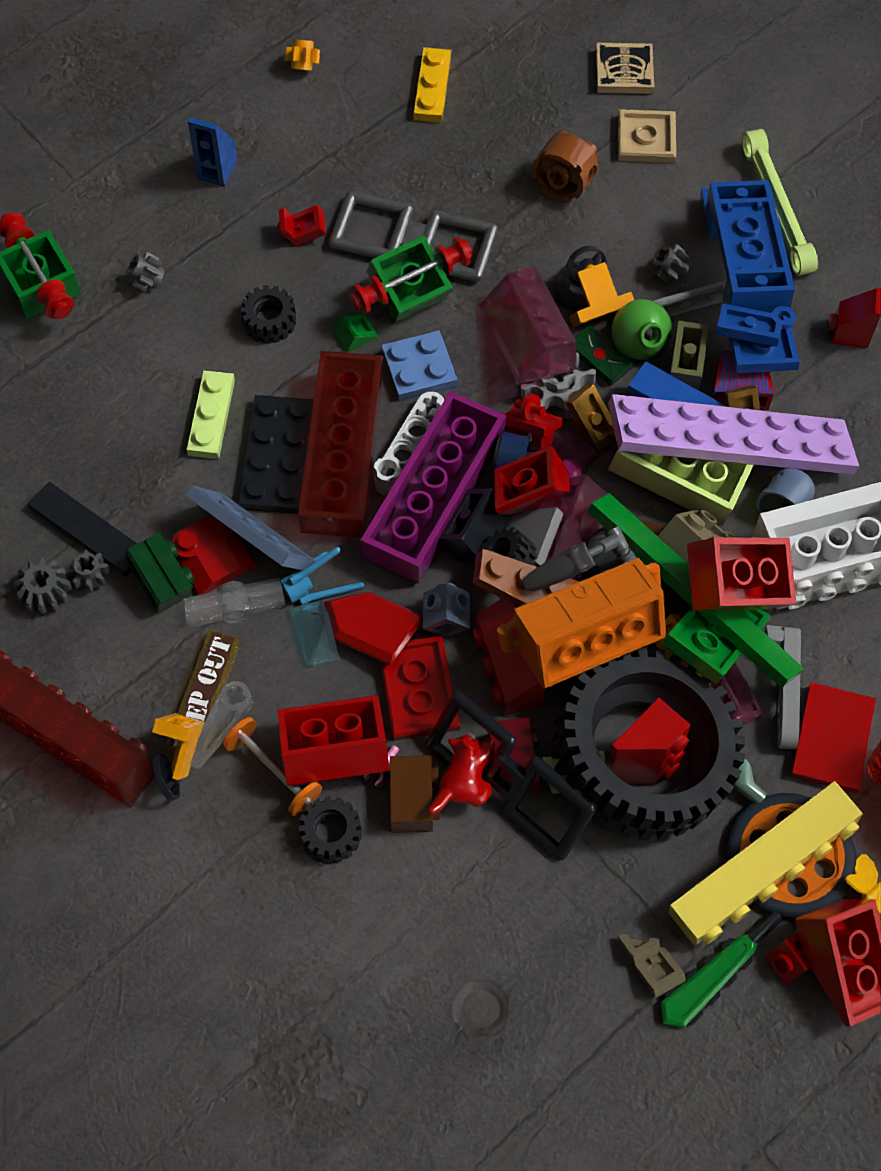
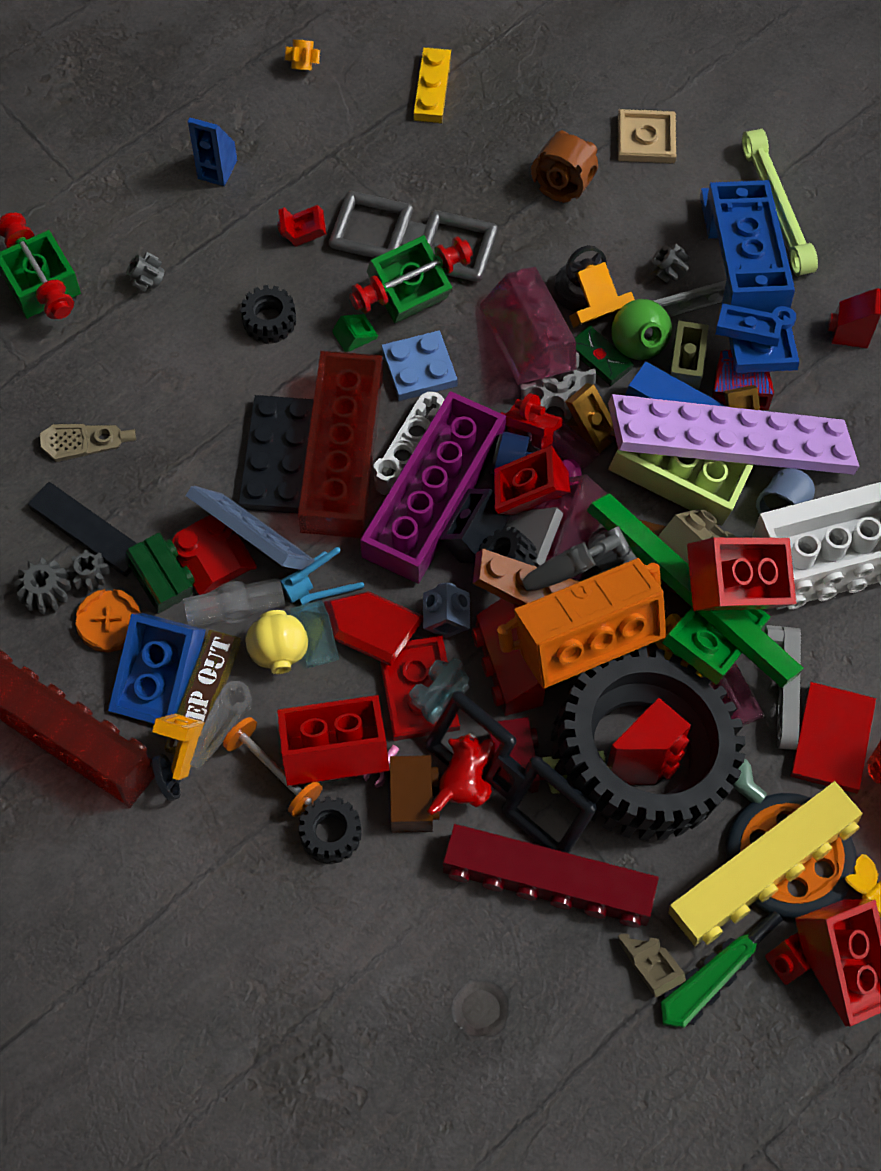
(88, 440): none -> dark tan piece
(105, 619): none -> orange tile
(155, 667): none -> blue slope
(210, 415): yellowish green plate -> none
(276, 641): none -> light yellow plant
(447, 679): none -> clear light blue hips
(550, 875): none -> dark red brick
(624, 68): tile -> none

